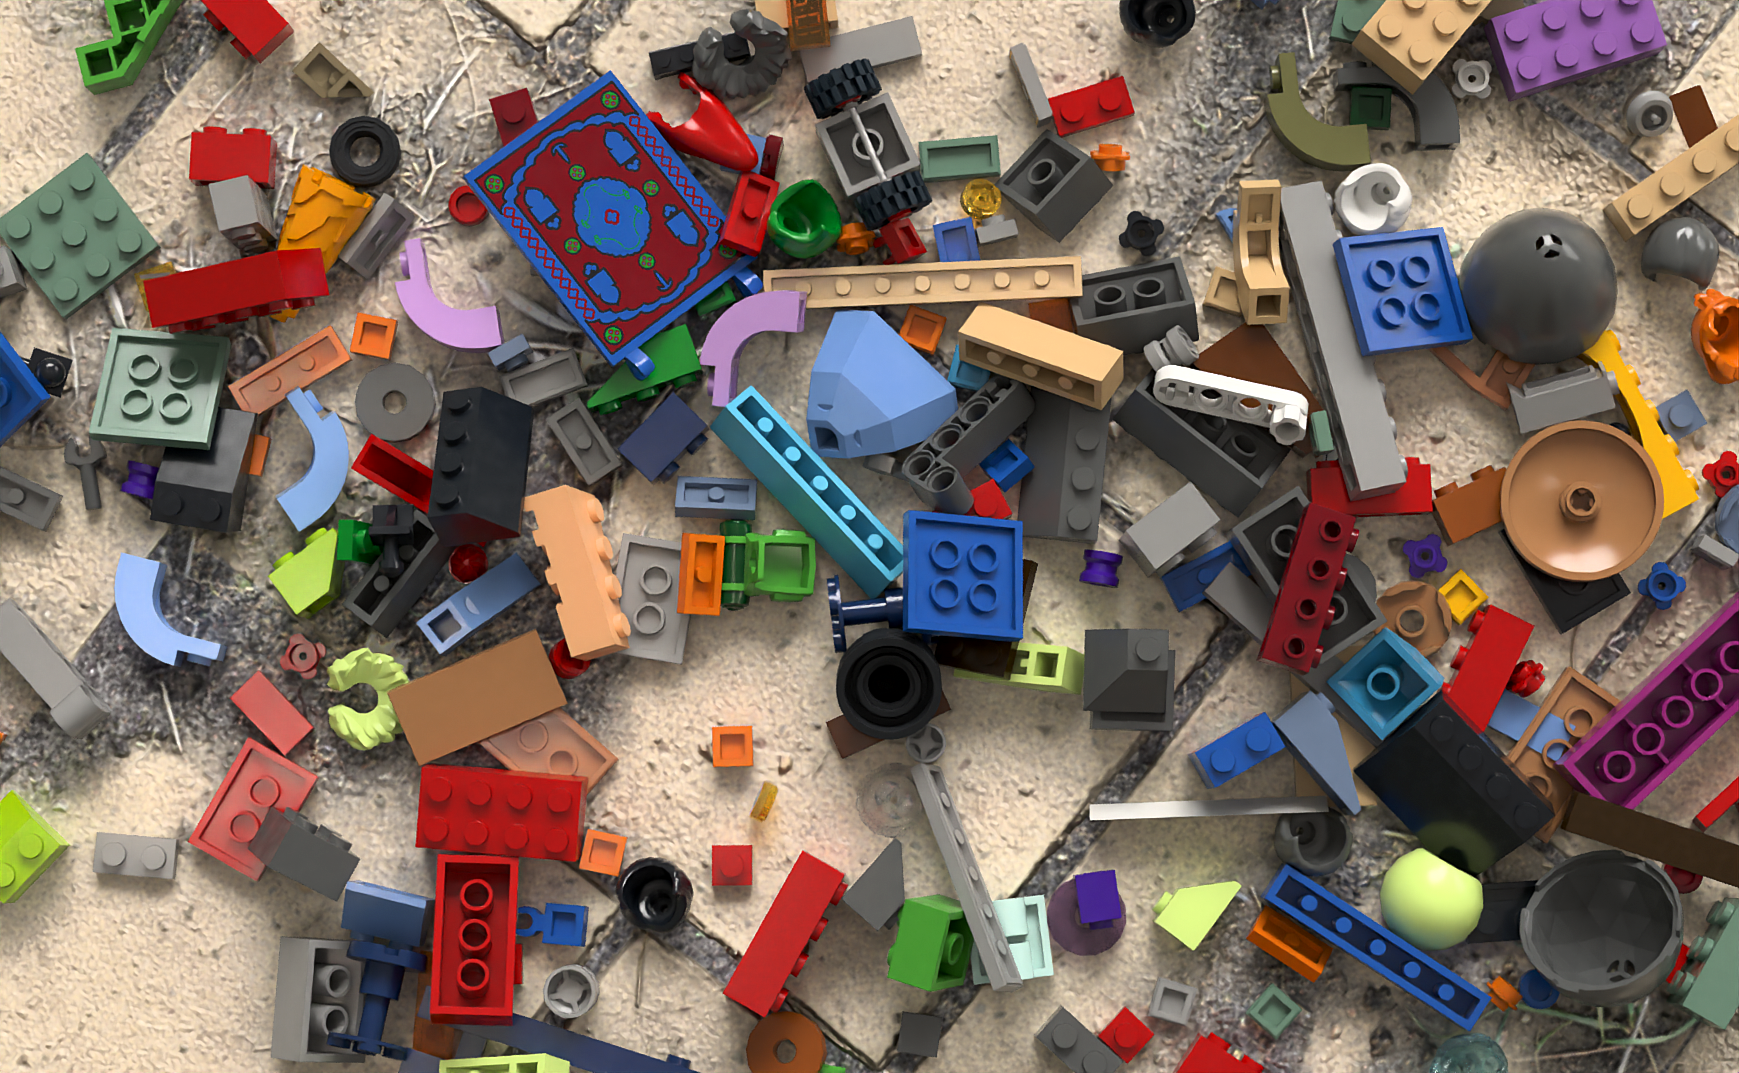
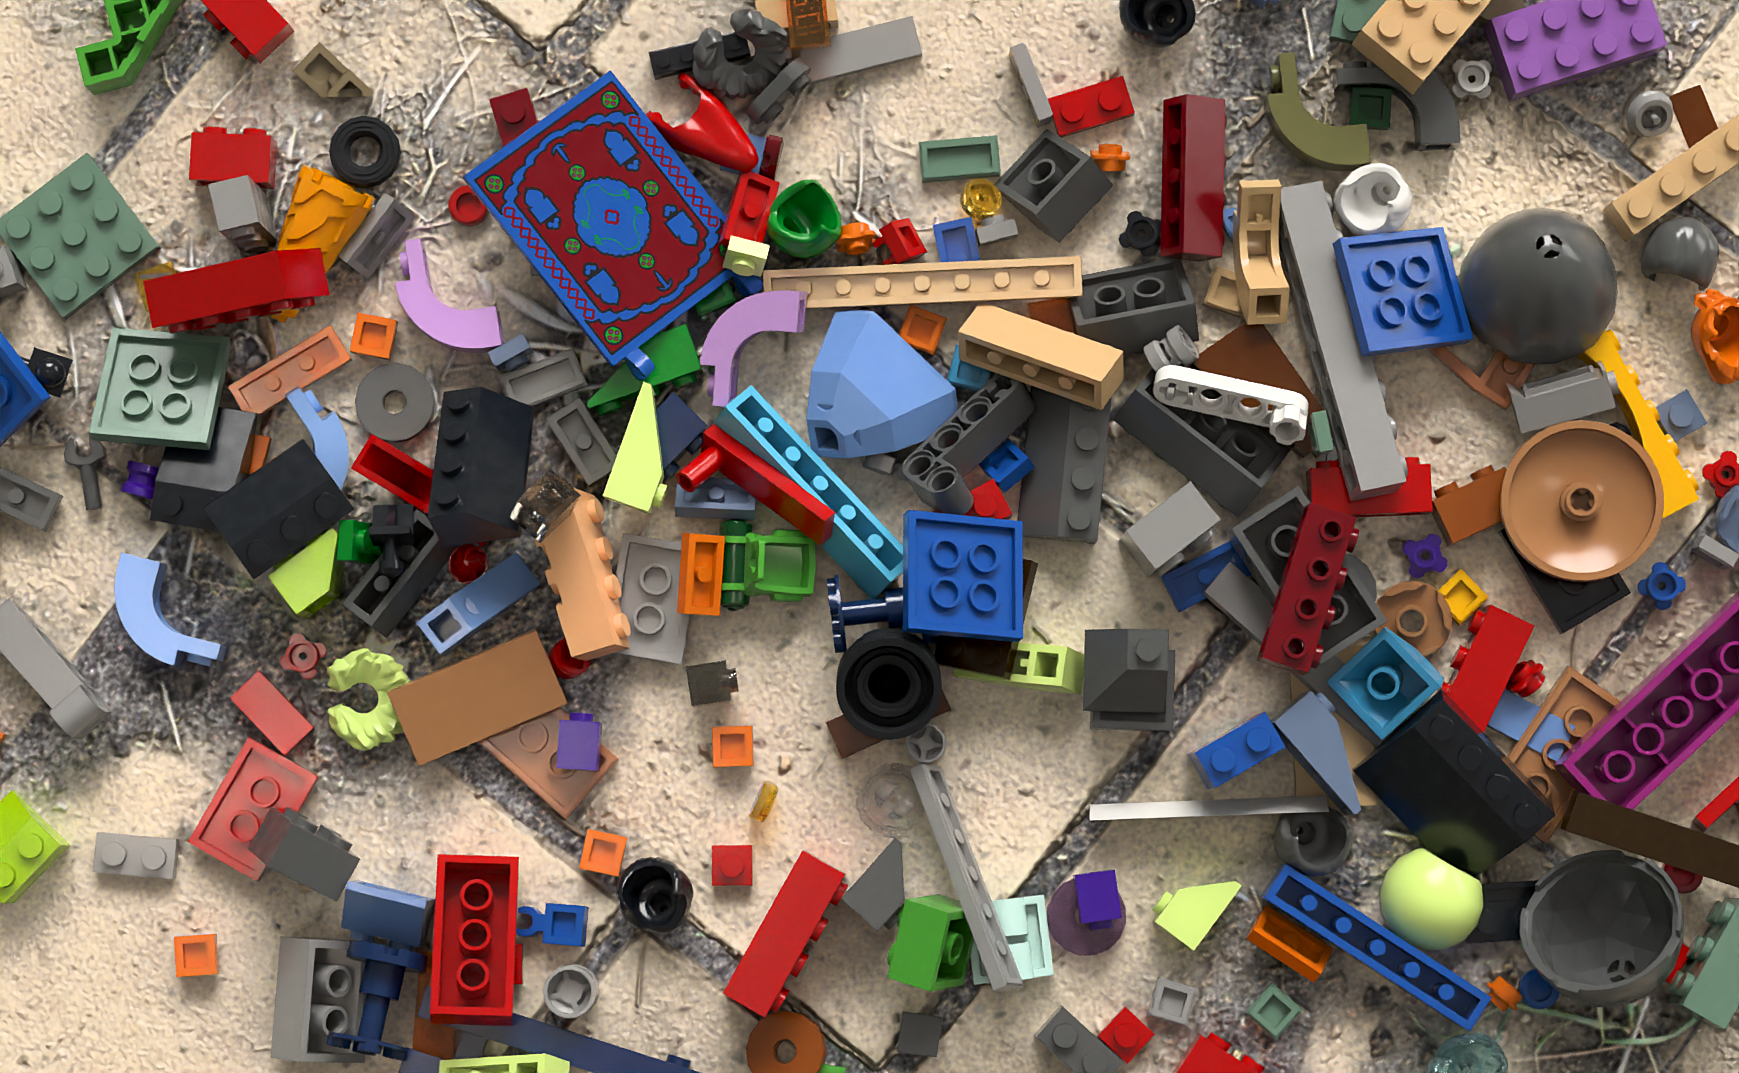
(196, 955): none -> orange plate
(278, 508): none -> black slope
(501, 812): red brick -> none
(545, 505): none -> clear smoke brick
(579, 743): none -> dark purple brick
(638, 465): none -> yellowish green slope
(711, 683): none -> clear smoke brick
(745, 256): none -> yellowish green plate
(761, 480): none -> red piece
(788, 81): none -> dark grey plate
(867, 145): brick -> none
(1101, 568): dark purple wheel -> none
(1193, 178): none -> dark red brick

